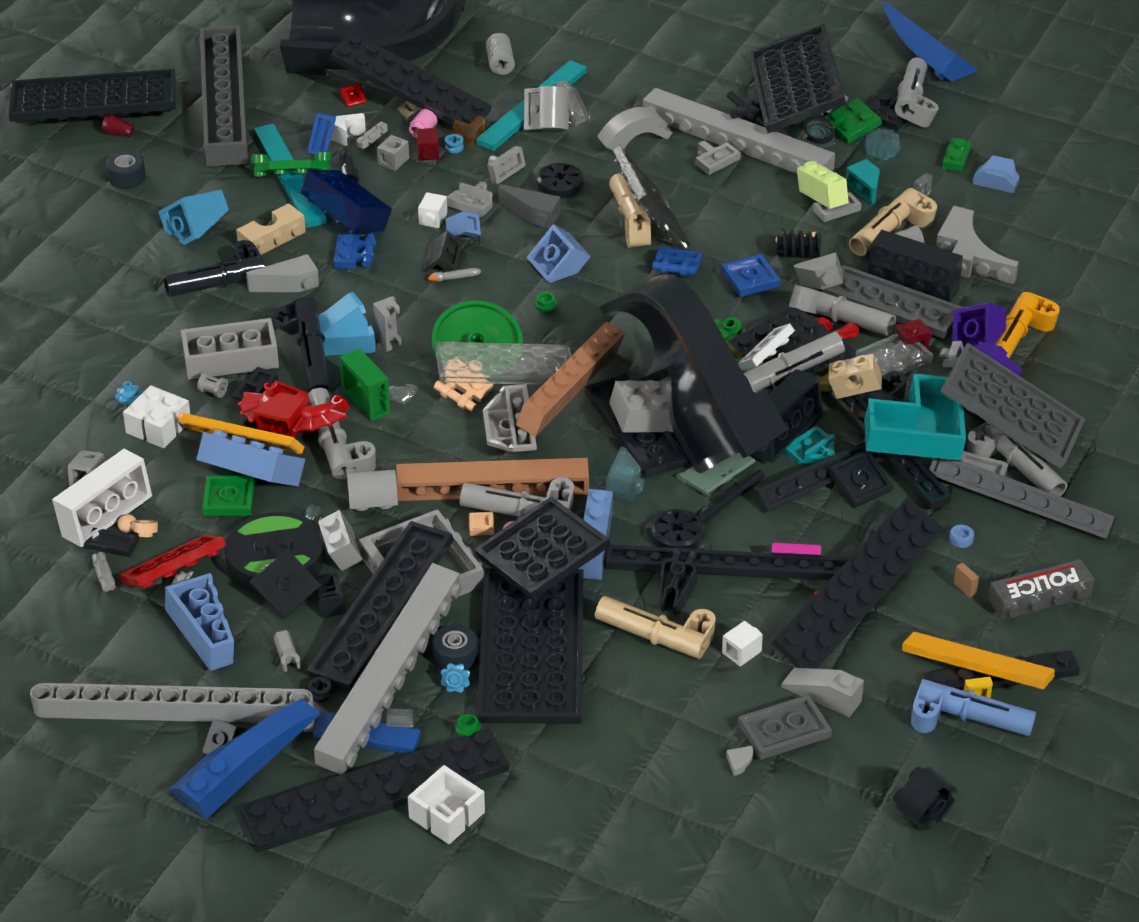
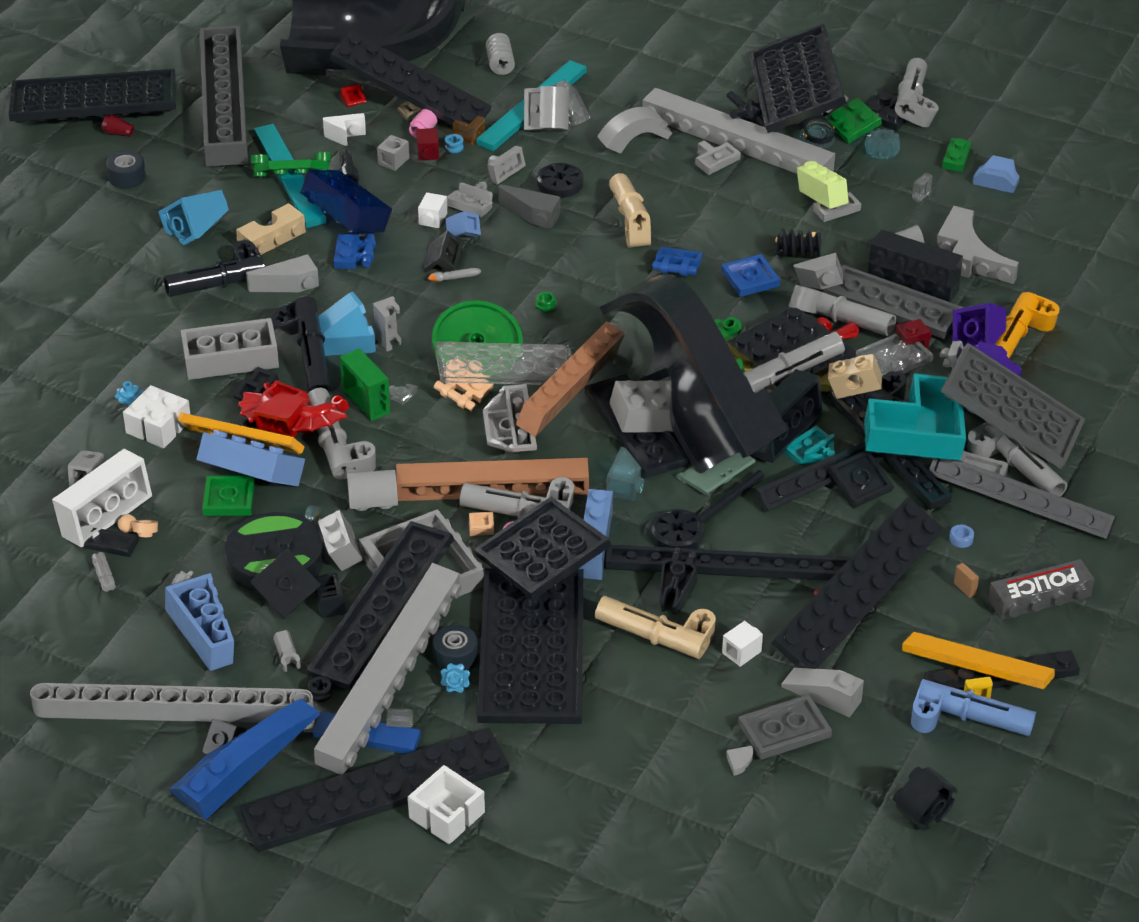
(167, 563): red plate -> none
(212, 385): light grey bush -> none
(321, 133): blue tile -> none
(371, 135): light grey axle -> none
(467, 725): green plate -> none
(558, 255): medium blue slope -> none
(650, 197): clear smoke plate -> none
(766, 347): white plate -> none
(801, 549): dark pink tile -> none
(863, 180): teal slope -> none
(889, 218): tan piece -> none
(928, 48): blue wedge -> none

